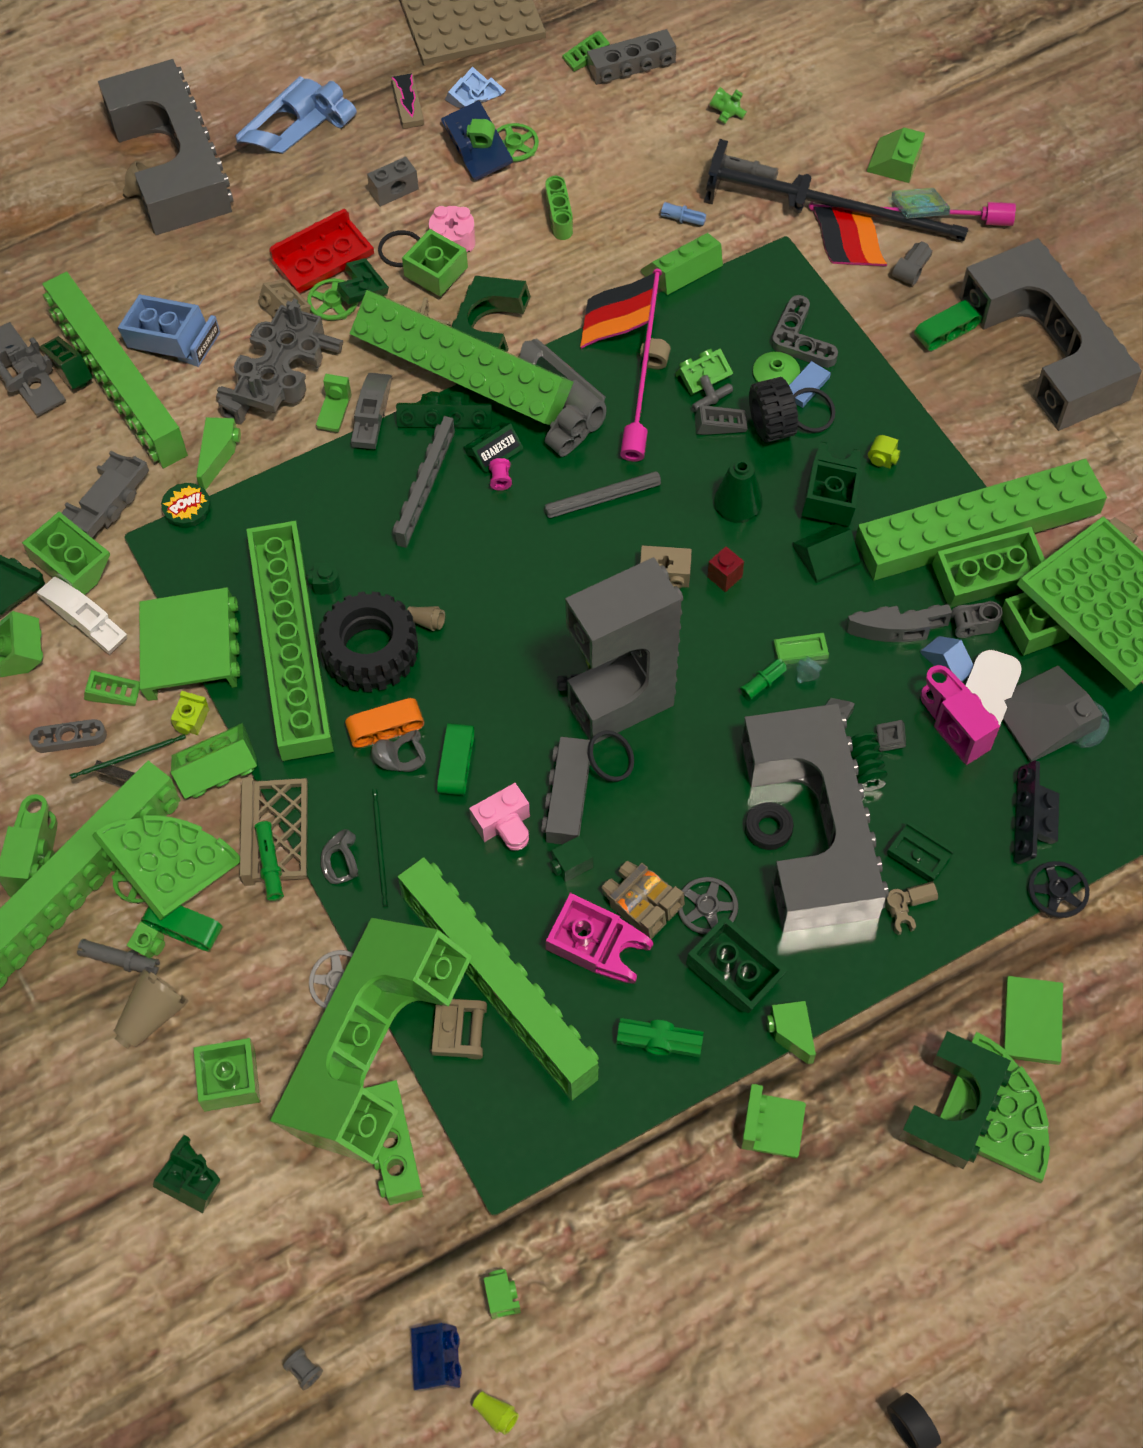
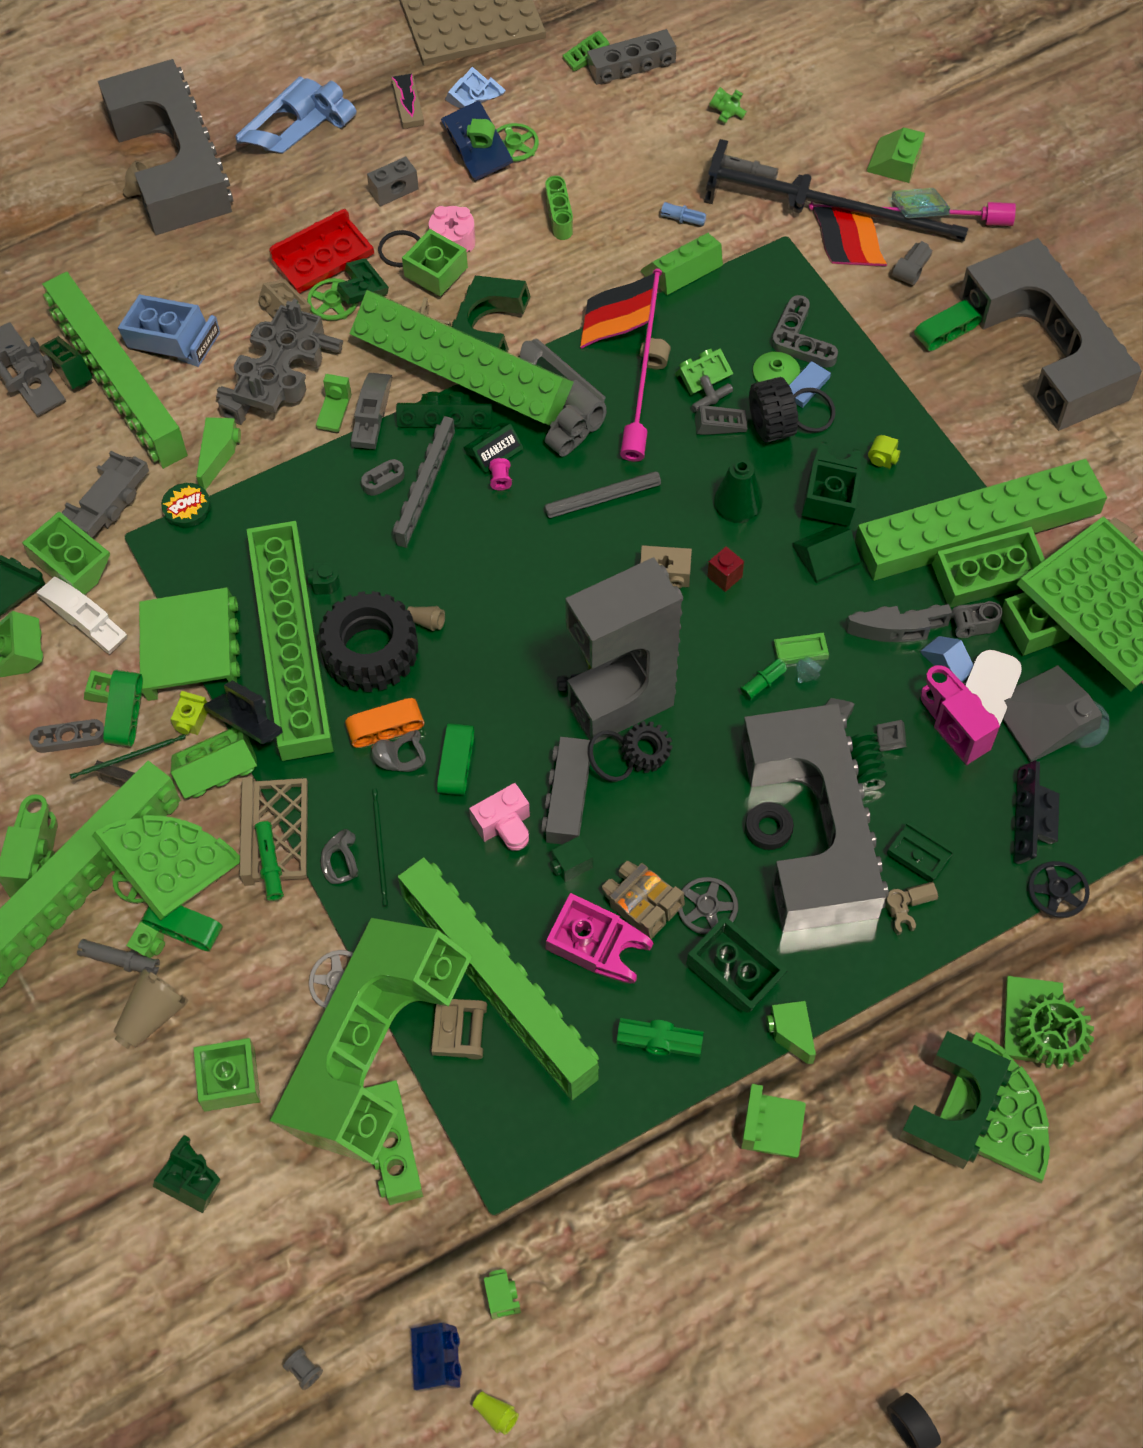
(123, 708): none -> green beam
(244, 712): none -> black bracket
(383, 477): none -> dark grey beam
(656, 737): none -> black tyre
(1061, 1051): none -> bright green gear

